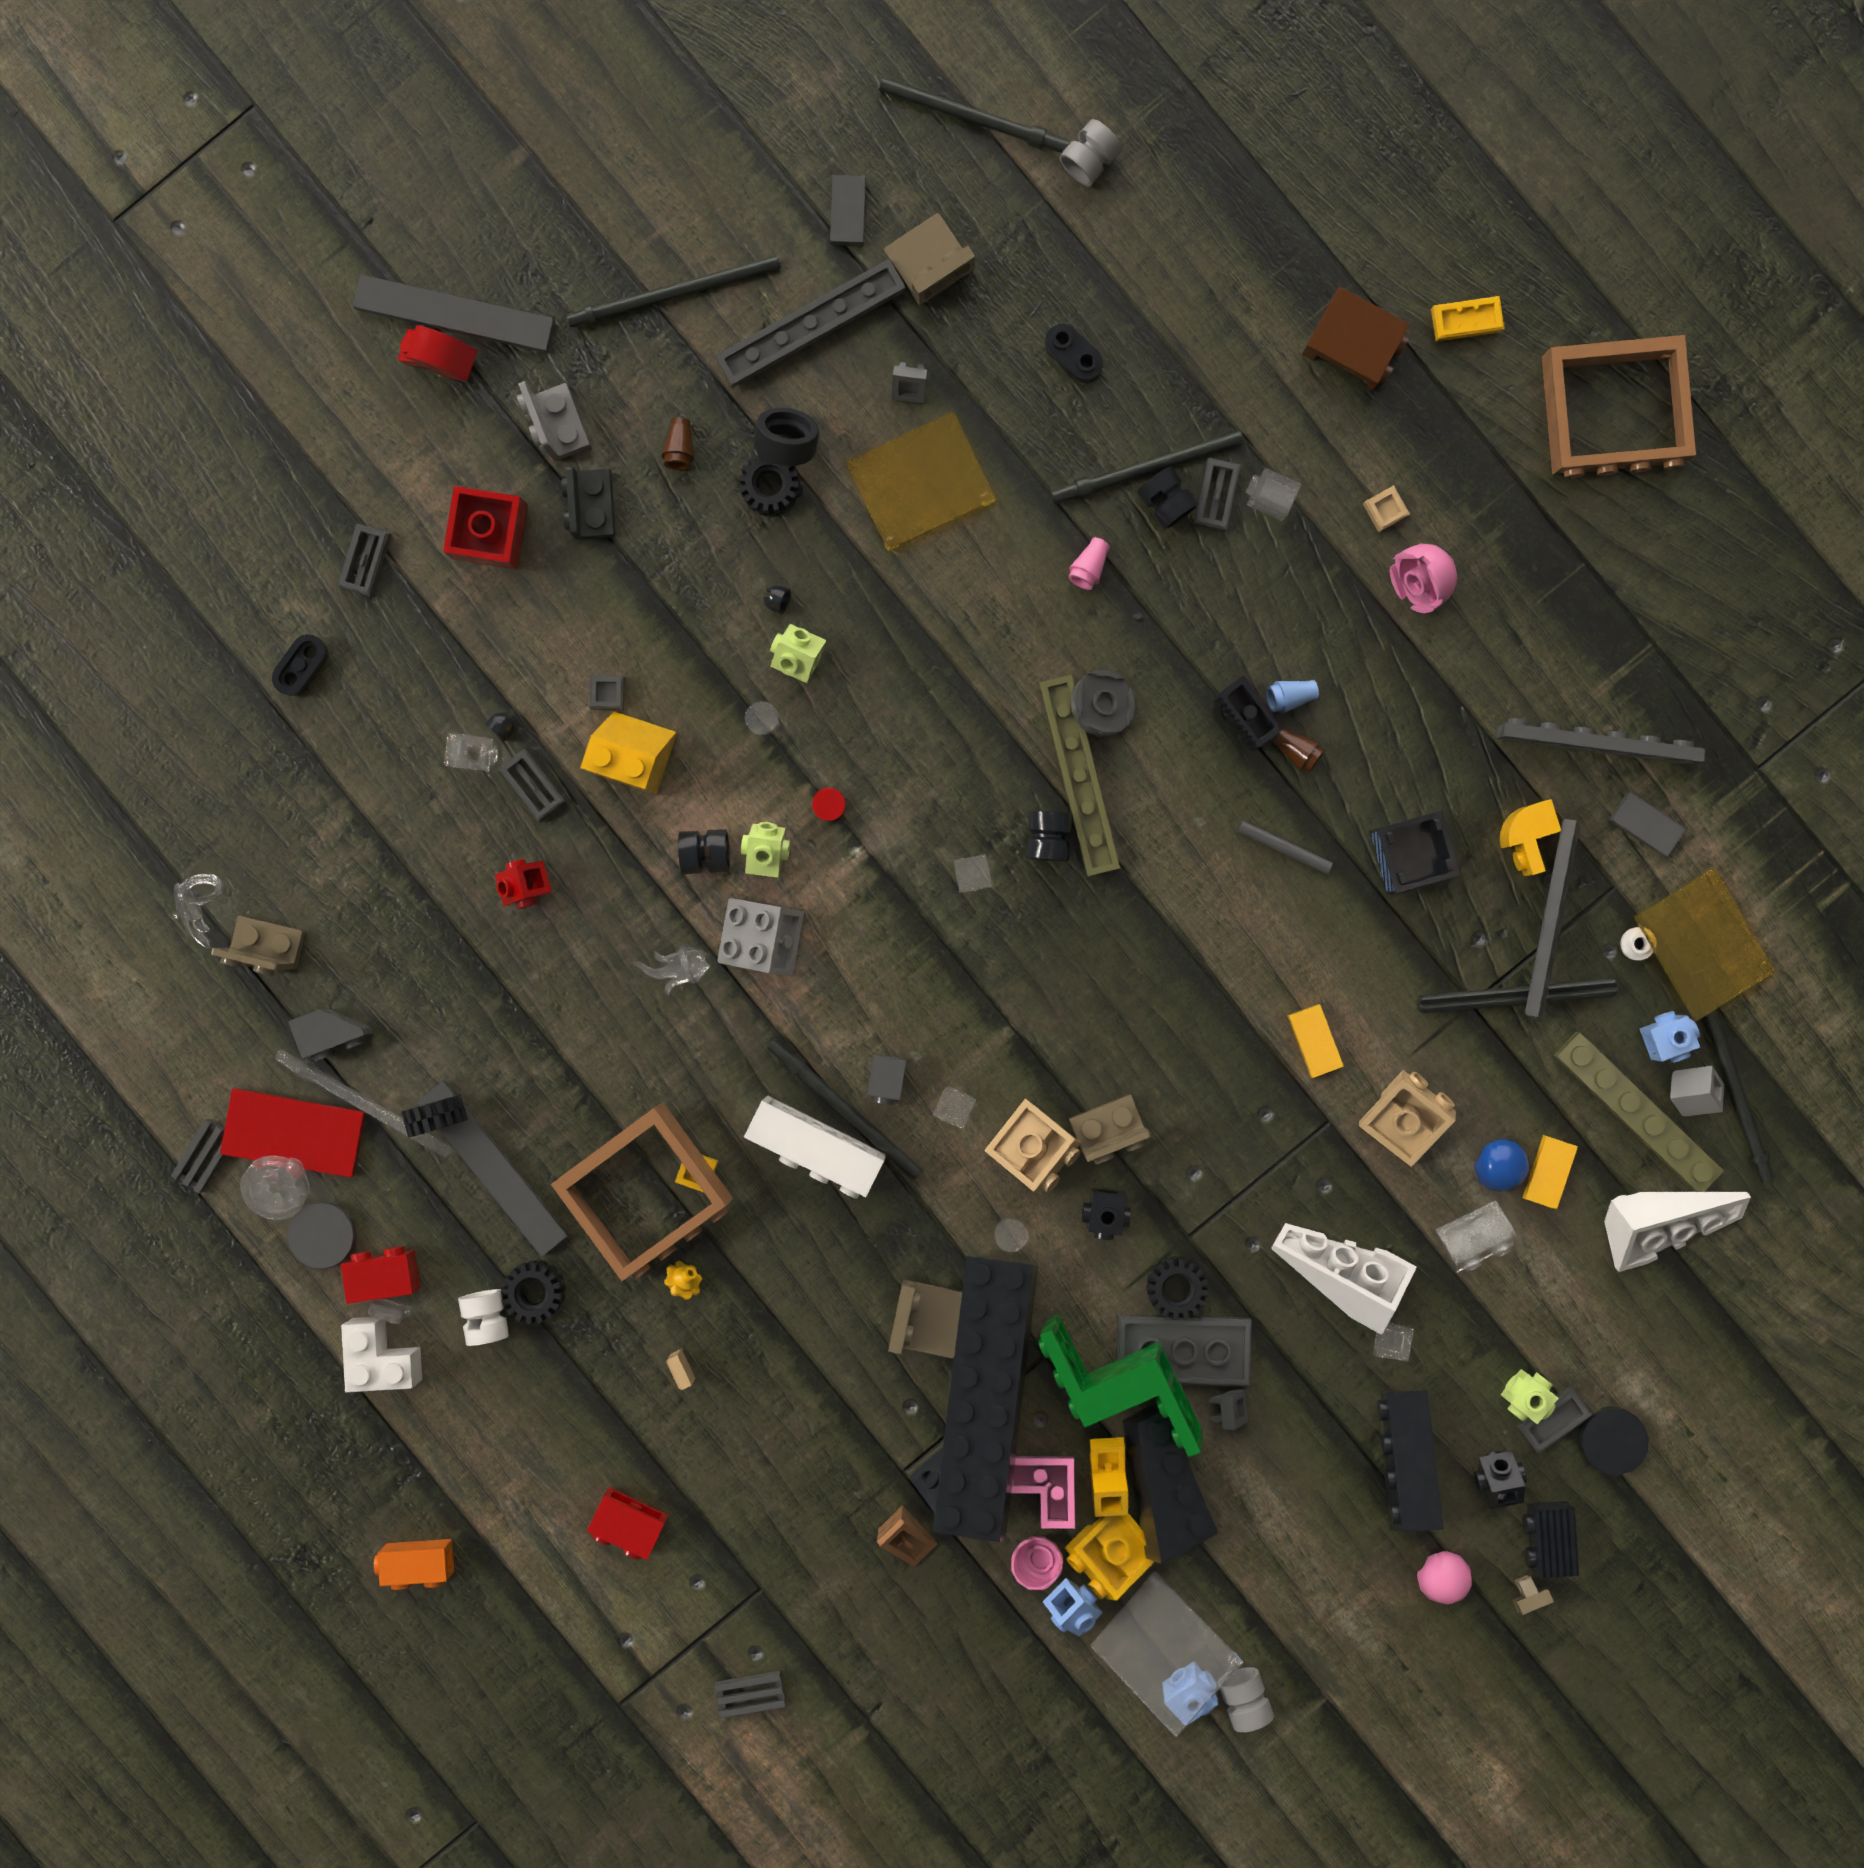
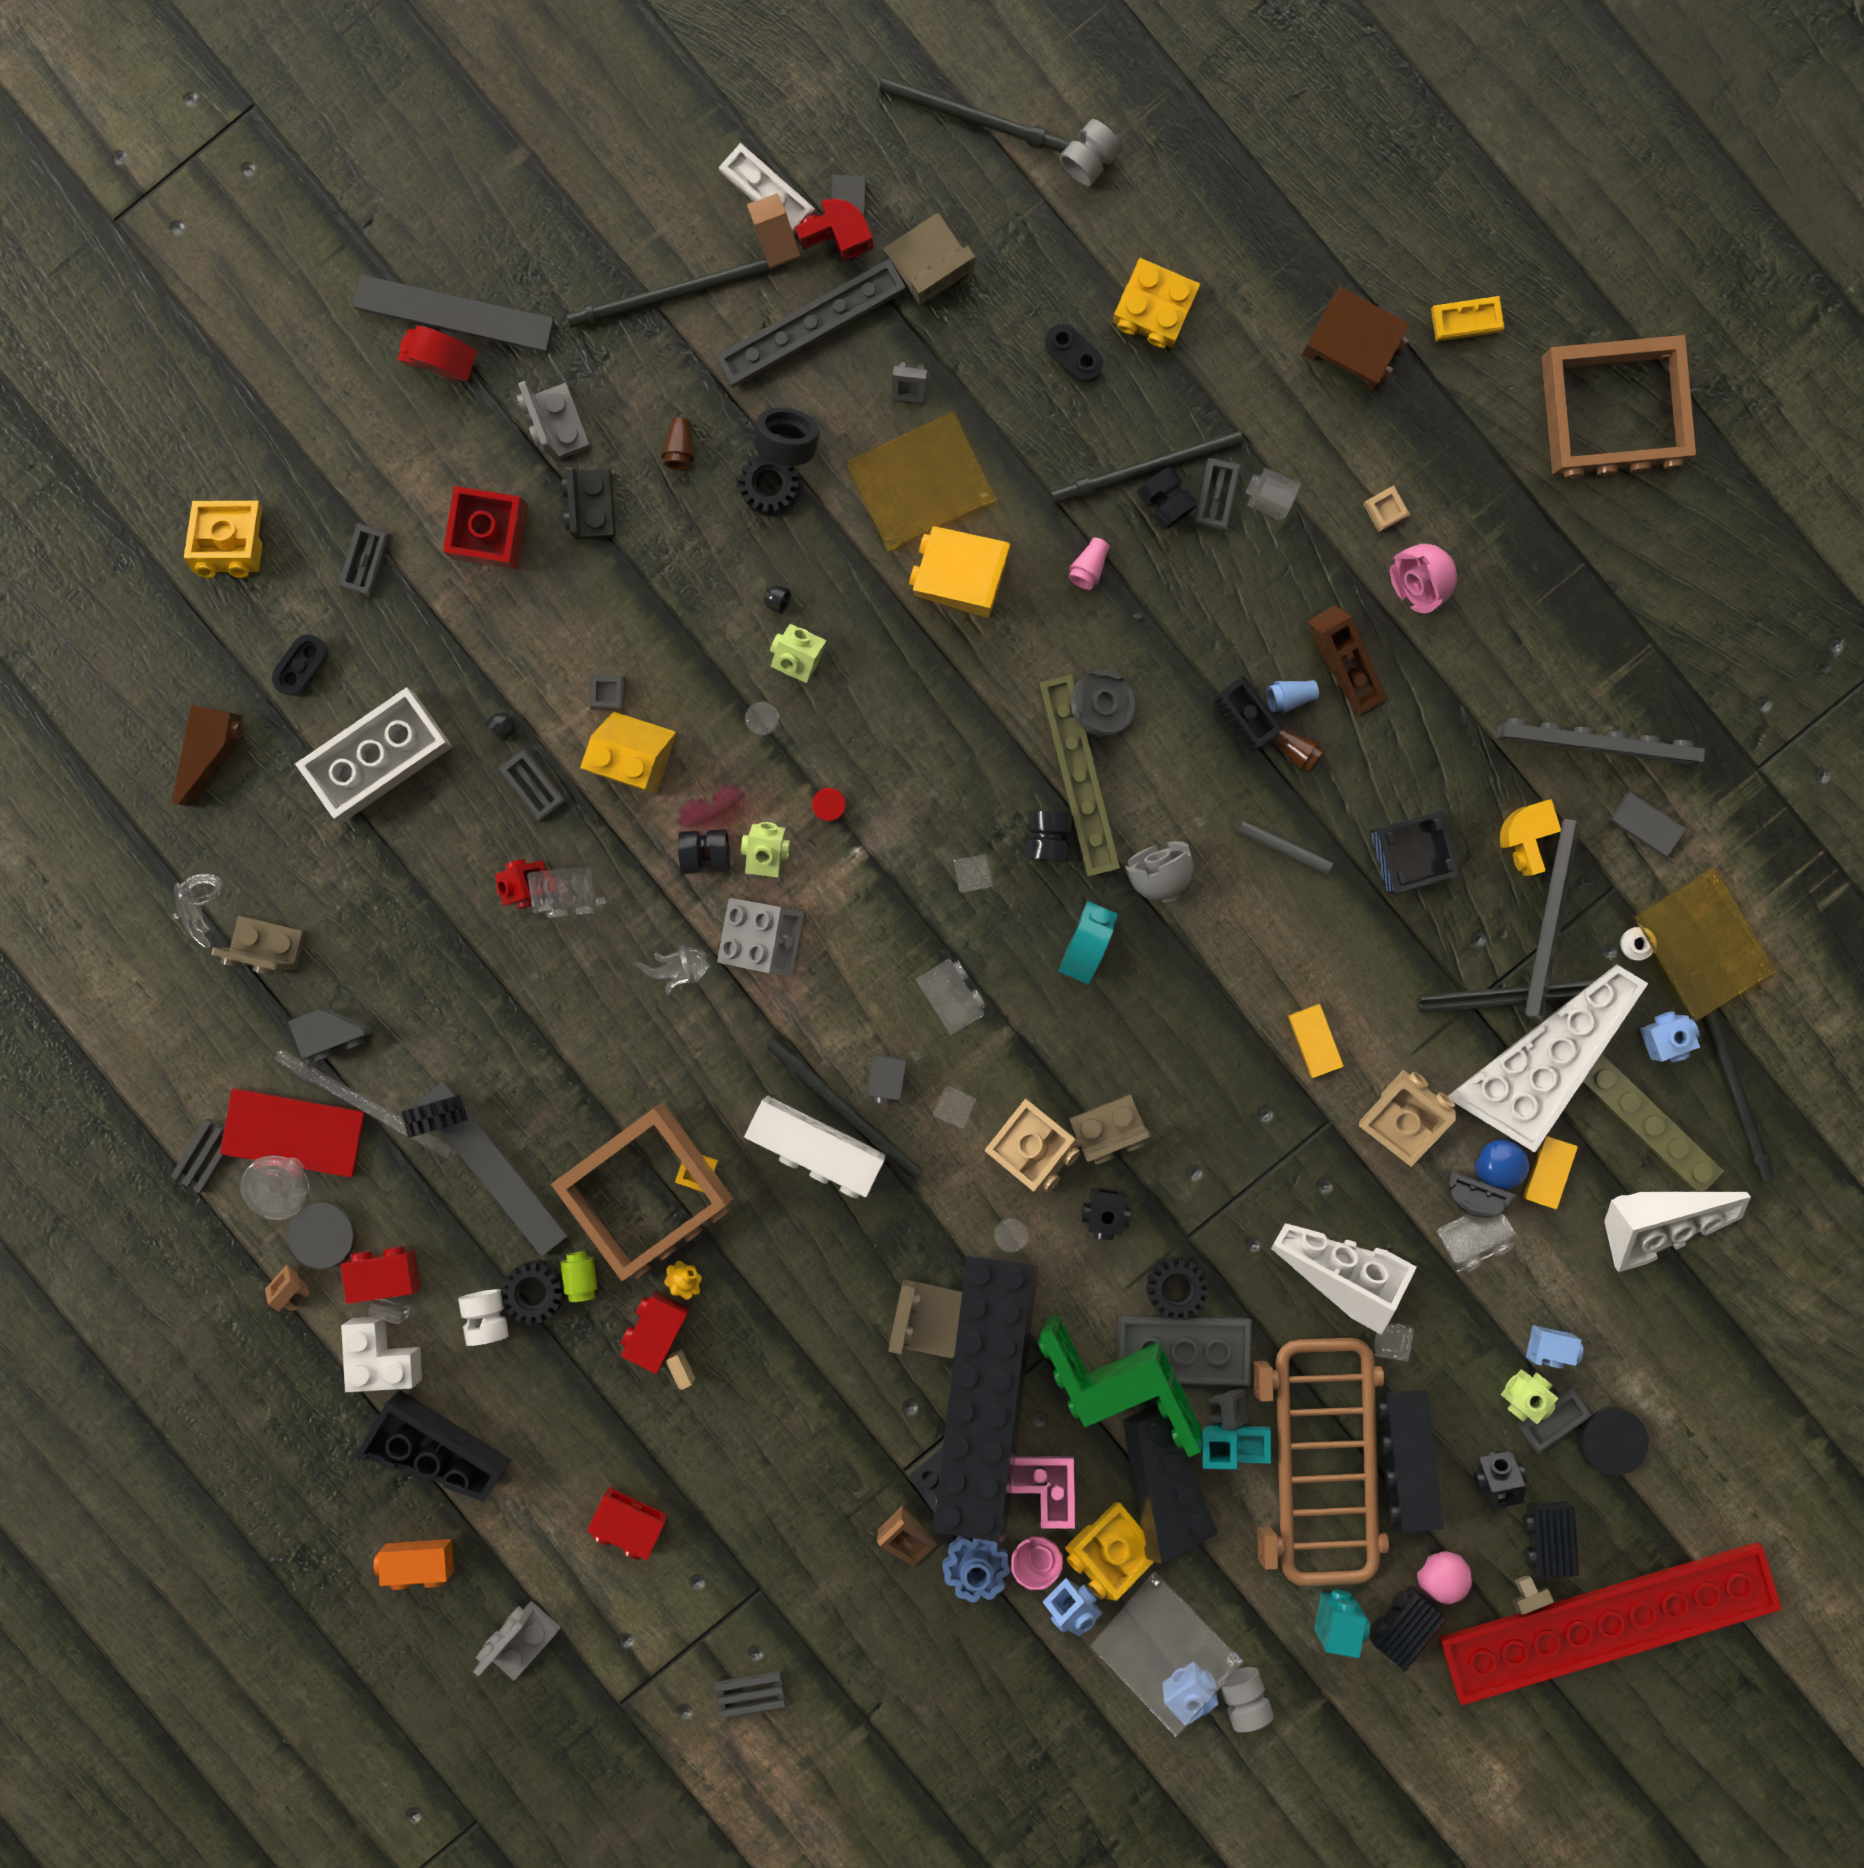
(206, 746): none -> reddish brown slope
(224, 538): none -> yellow plate
(283, 1287): none -> medium nougat tile
(373, 755): none -> white brick
(432, 1448): none -> black wedge
(459, 749): clear brick -> none
(517, 1641): none -> light grey bracket
(563, 890): none -> clear bracket
(579, 1277): none -> lime brick
(654, 1332): none -> red brick
(699, 812): none -> clear pink slope
(760, 181): none -> white tile
(774, 230): none -> medium nougat slope
(840, 222): none -> red brick
(950, 995): none -> clear bracket
(960, 570): none -> yellow slope
(970, 1582): none -> medium blue plant
(1088, 943): none -> teal brick
(1108, 1477): yellow brick -> none
(1155, 304): none -> yellow plate
(1163, 872): none -> light grey cylinder
(1228, 1447): none -> teal brick
(1273, 1547): none -> medium nougat bar
(1341, 1623): none -> teal brick
(1347, 658): none -> reddish brown slope
(1406, 1627): none -> black brick
(1478, 1197): none -> black tile
(1541, 1072): none -> white wing
(1554, 1347): none -> light blue brick
(1610, 1623): none -> red plate
(1697, 1091): light grey panel -> none

